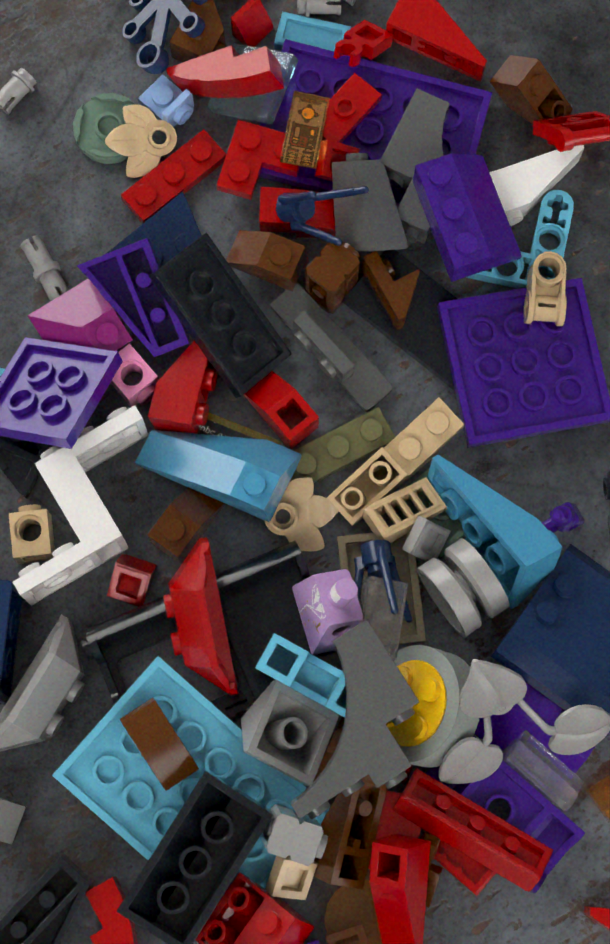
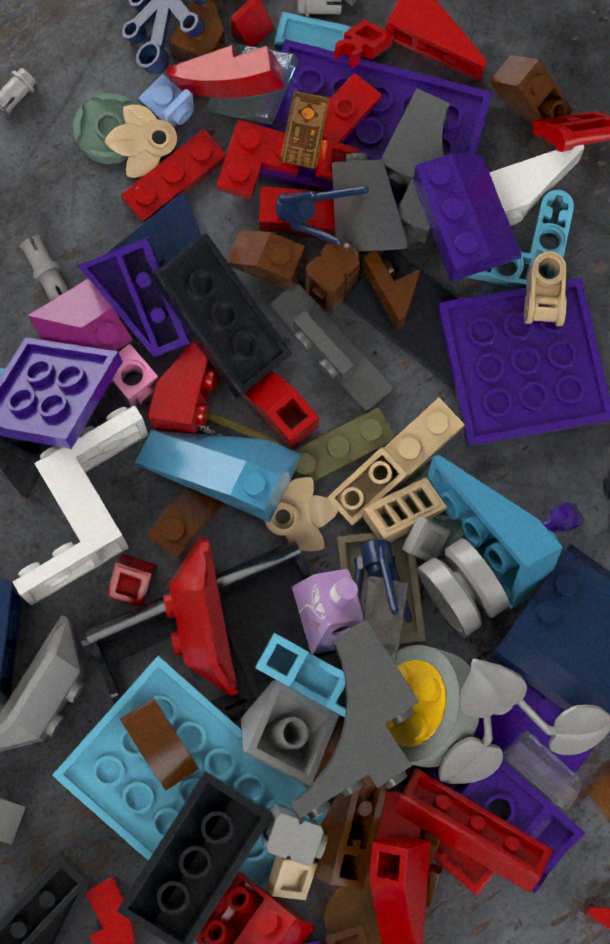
(36, 550): tan brick -> none

